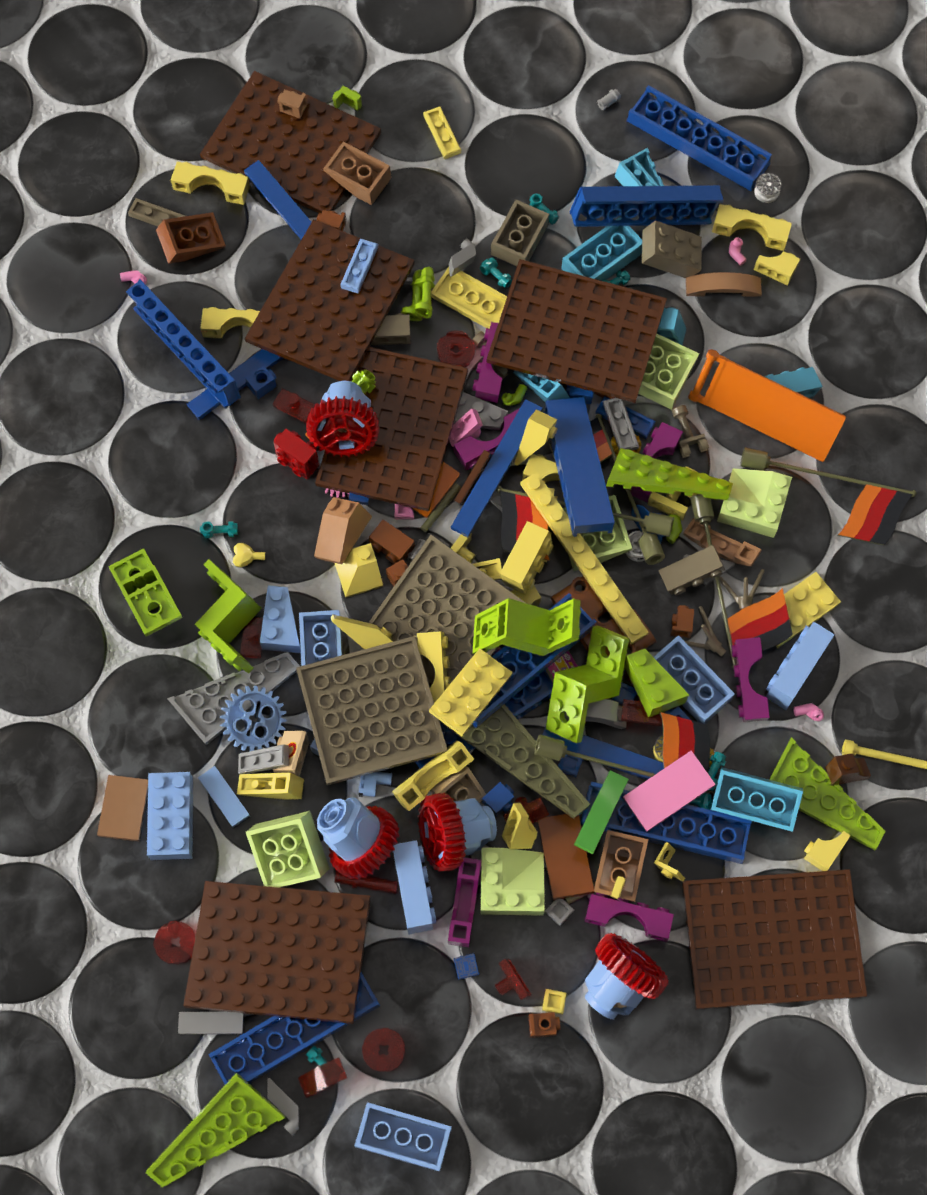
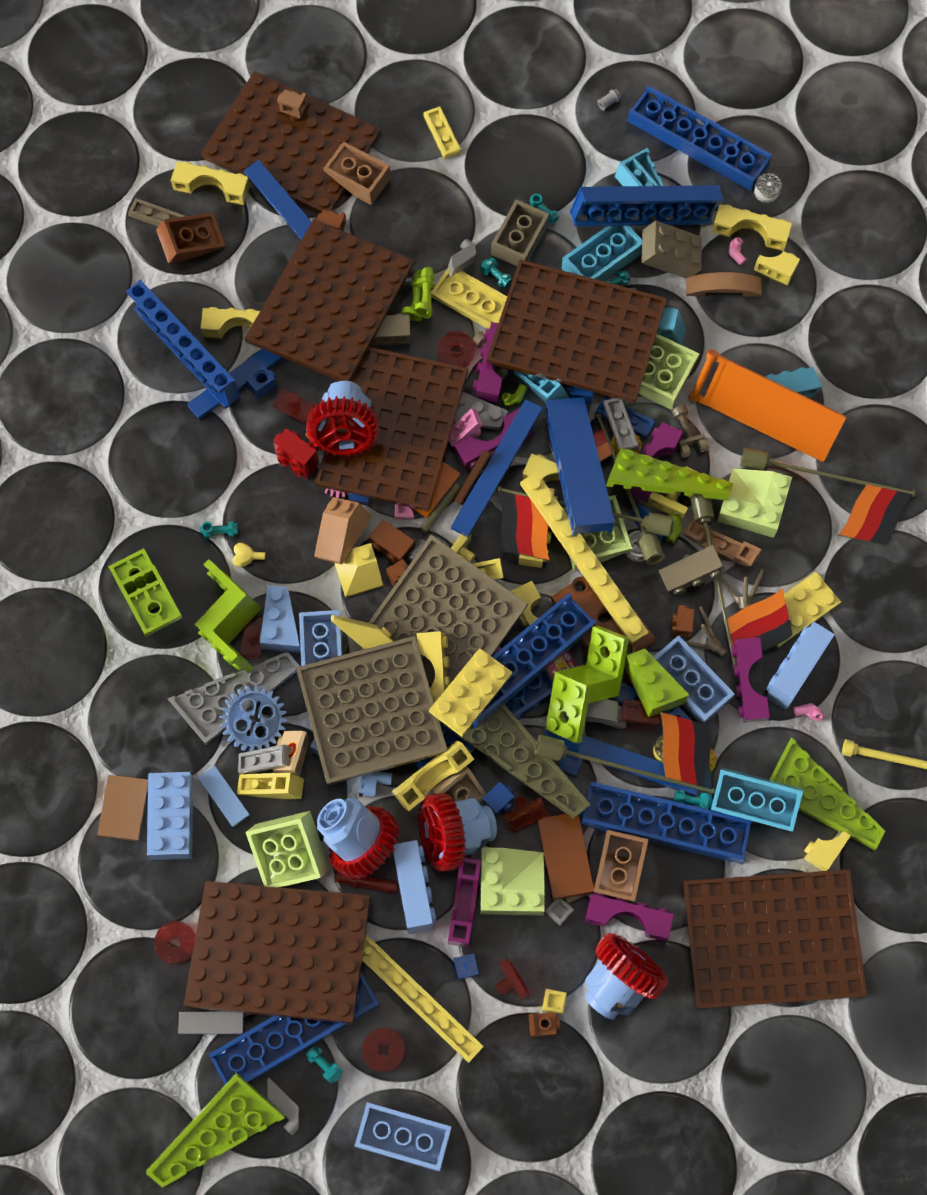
(133, 276): bright pink arm -> none
(322, 1077): clear red slope -> none
(348, 97): lime bracket -> none
(359, 266): light blue tile -> none
(365, 380): lime gear -> none
(420, 1001): none -> light yellow plate
(519, 830): light yellow arch -> none
(526, 558): light yellow piece -> none
(527, 627): lime bracket -> none
(537, 432): light yellow slope -> none
(601, 812): bright green slope -> none
(616, 892): light yellow tile -> none
(666, 870): light yellow bracket -> none
(669, 791): bright pink tile -> none
(717, 760): teal bar -> none
(847, 769): reddish brown arch -> none

